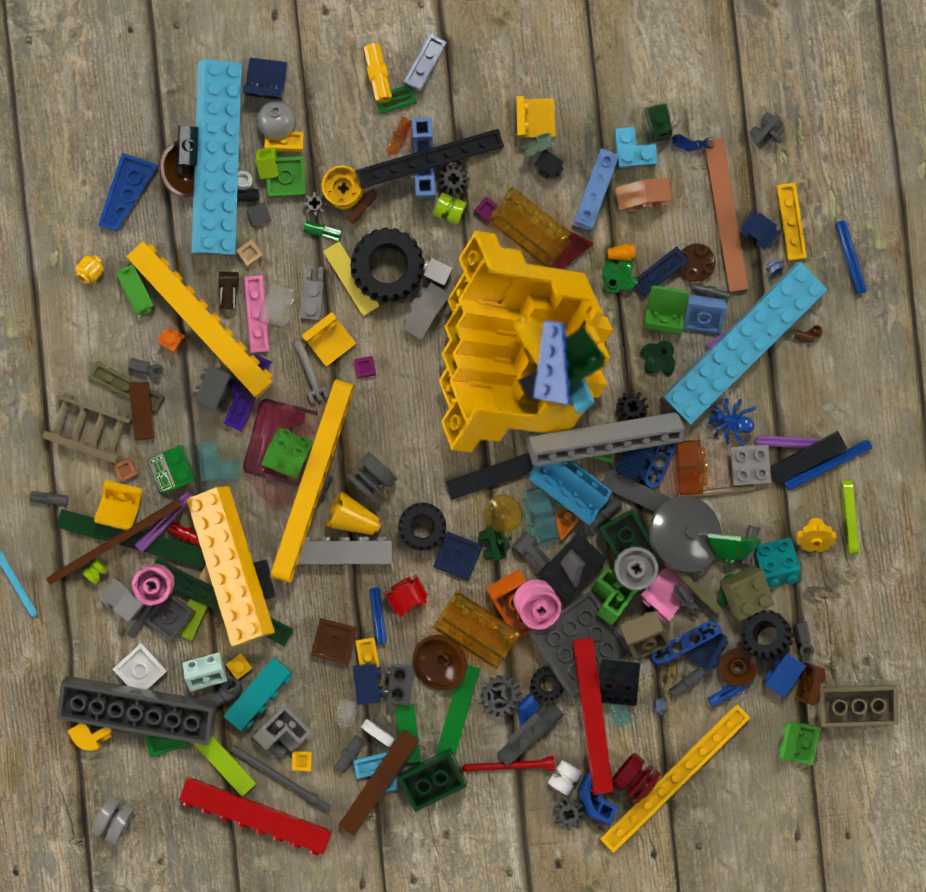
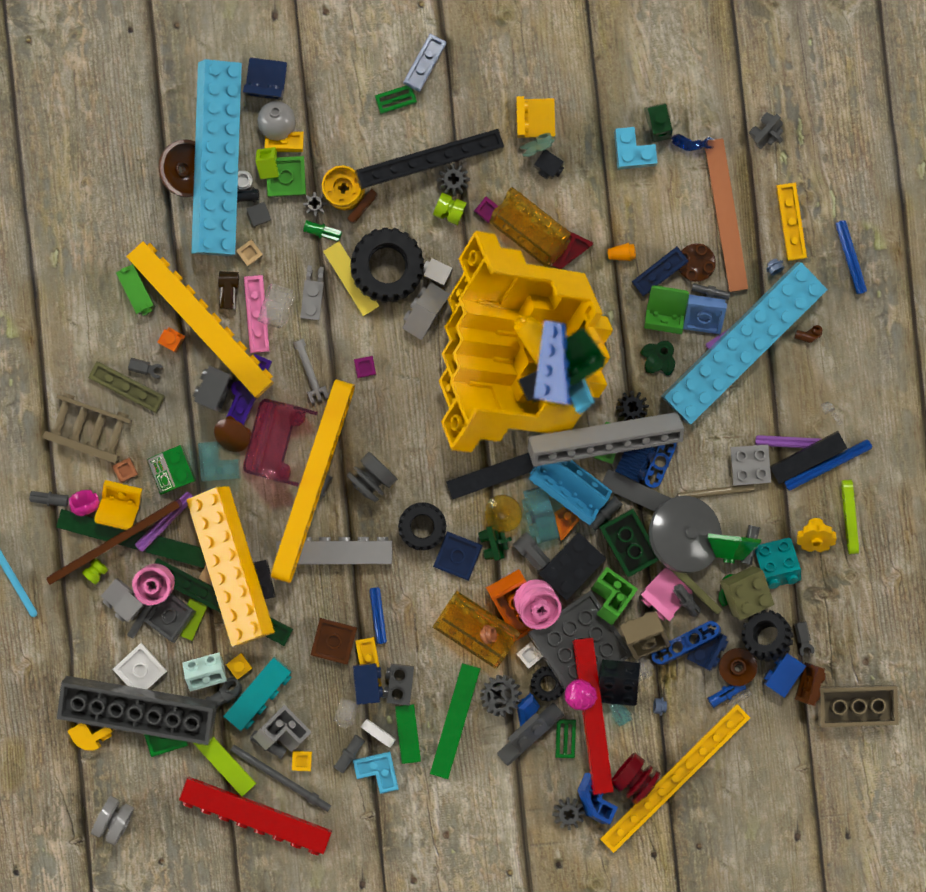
(84, 502): none -> dark pink hair
(89, 269): yellow head -> none
(127, 186): blue wing -> none
(142, 410): reddish brown tile -> none
(184, 533): red pin -> none
(187, 145): black plate -> none
(232, 434): none -> reddish brown dish
(287, 453): bright green bracket -> none
(329, 339): yellow bracket -> none
(351, 516): yellow cone -> none
(378, 72): yellow piece -> none
(378, 782): reddish brown tile -> none
(399, 136): clear orange axle -> none
(406, 595): red brick -> none
(423, 140): medium blue arch -> none
(432, 780): dark green brick -> none
(433, 668): reddish brown dish -> none
(488, 634): none -> nougat plate
(529, 654): none -> white plate
(547, 764): red piece -> none
(565, 777): white wheel -> none
(573, 567): dark grey piece -> none
(573, 738): none -> green tile
(580, 695): none -> dark pink hair
(595, 190): medium blue fence -> none
(619, 273): green plate -> none
(644, 194): nougat brick -> none
(647, 568): light grey wheel -> none
(687, 682): dark grey pin -> none
(691, 467): clear orange brick -> none
(735, 421): blue animal -> none
(761, 229): dark blue brick -> none
(799, 742): bright green bracket -> none

